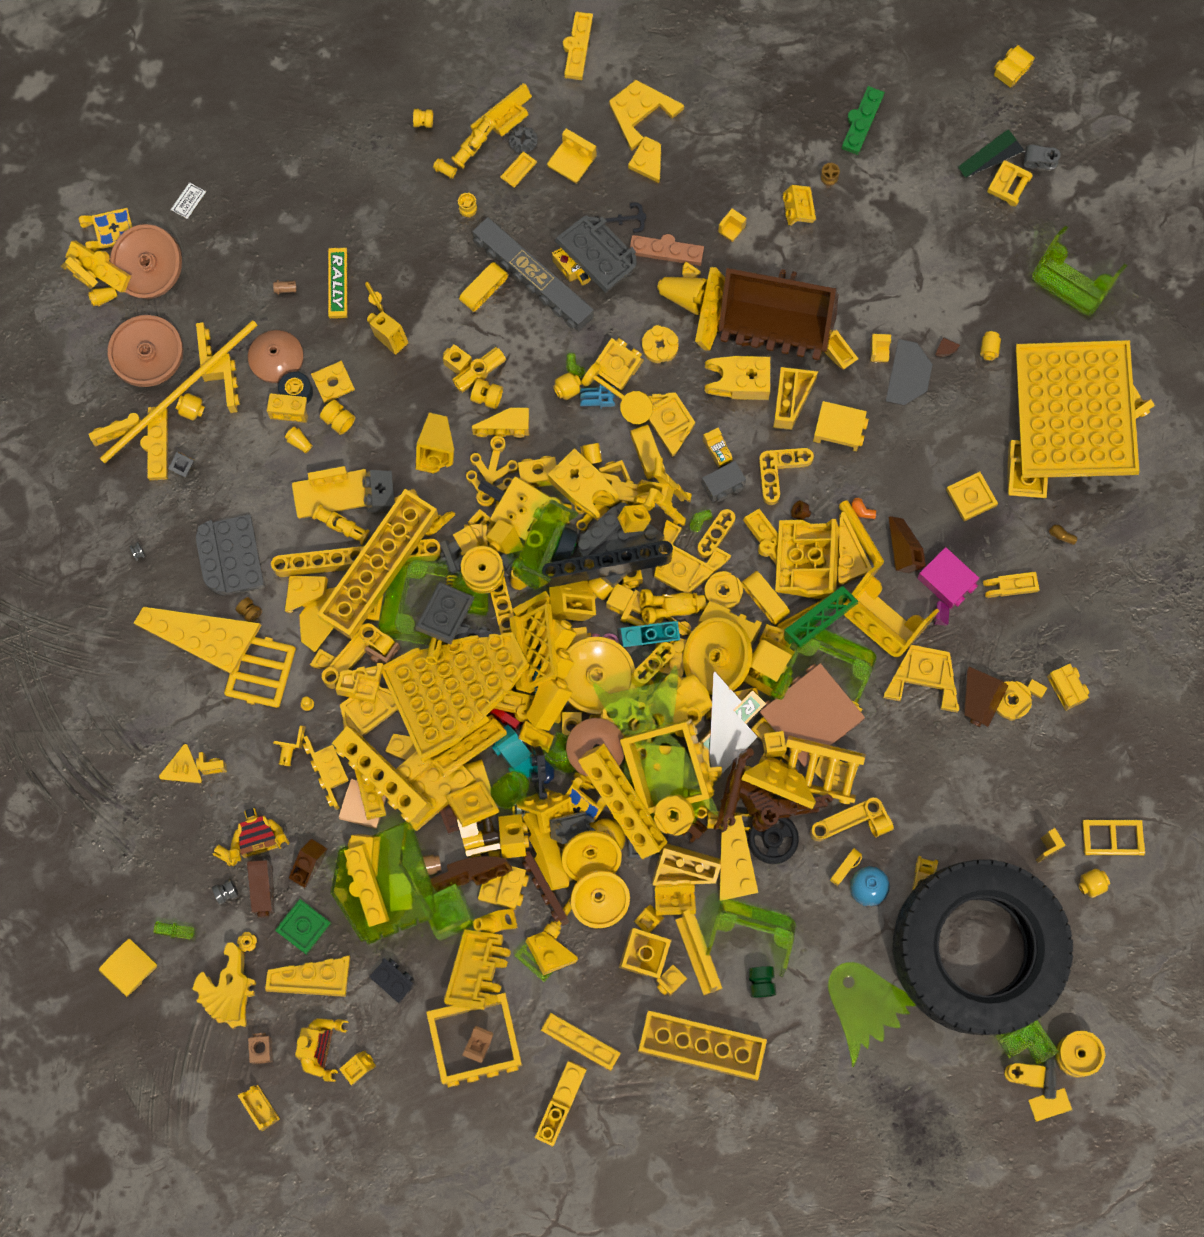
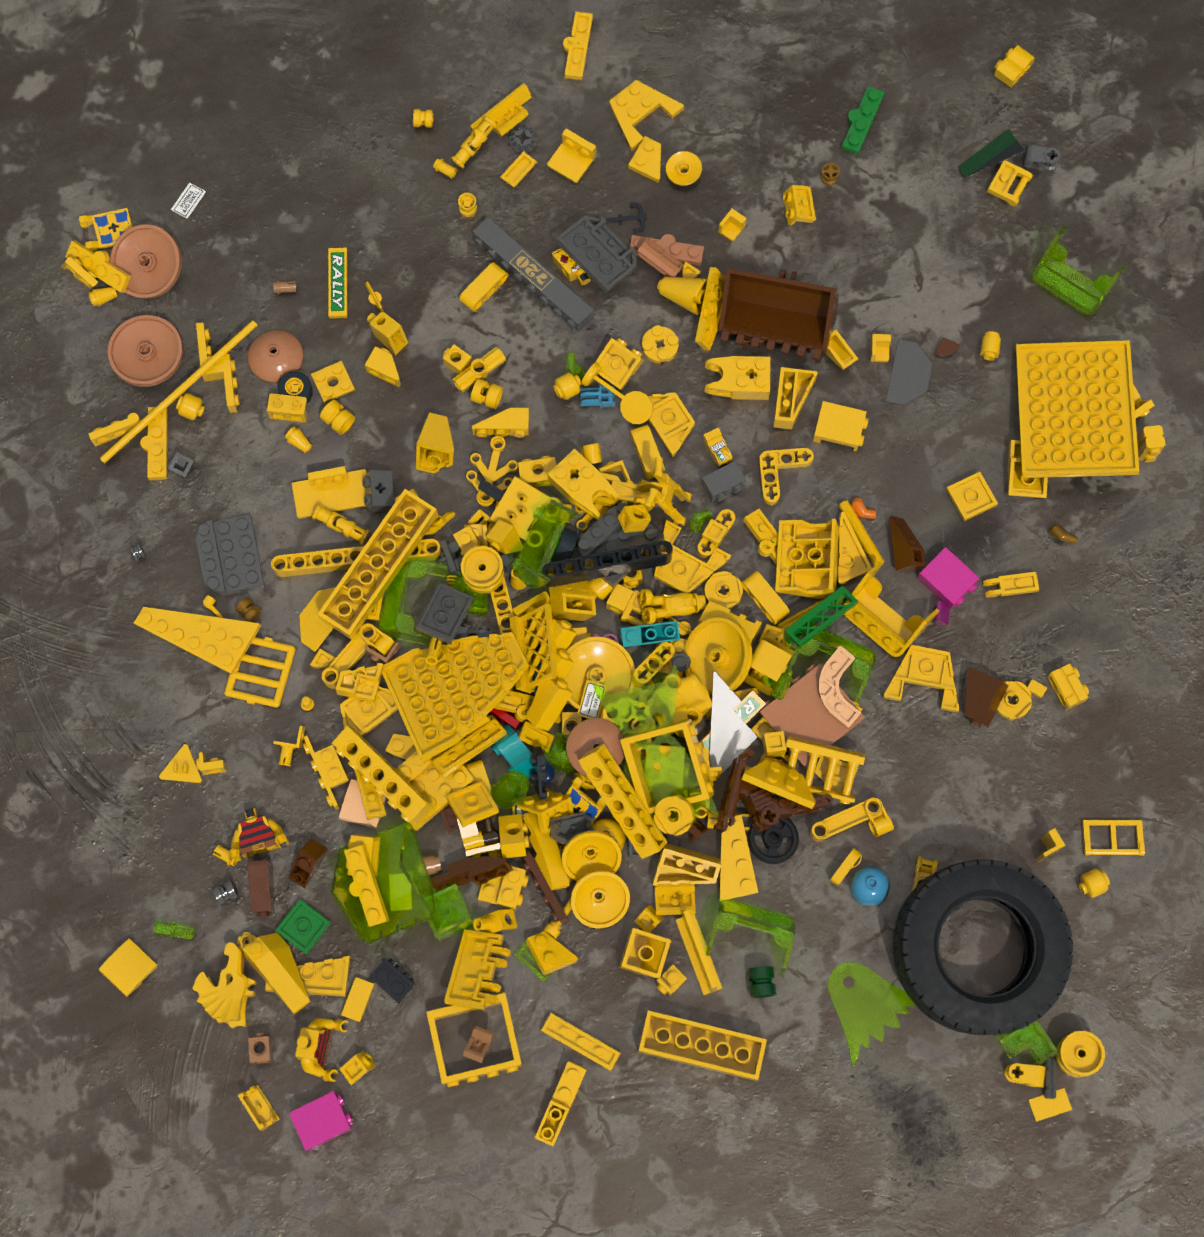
(208, 603): none -> yellow hand
(277, 966): none -> yellow wedge
(304, 590): yellow wing -> none
(321, 1120): none -> dark pink brick
(357, 999): none -> yellow tile
(382, 366): none -> yellow slope
(590, 703): none -> sticker
(659, 258): none -> nougat piece
(681, 161): none -> yellow dish
(681, 661): none -> dark grey plate
(714, 532): none -> yellow plate
(800, 510): reddish brown tile -> none
(830, 691): none -> light nougat plate
(1150, 443): none -> yellow brick

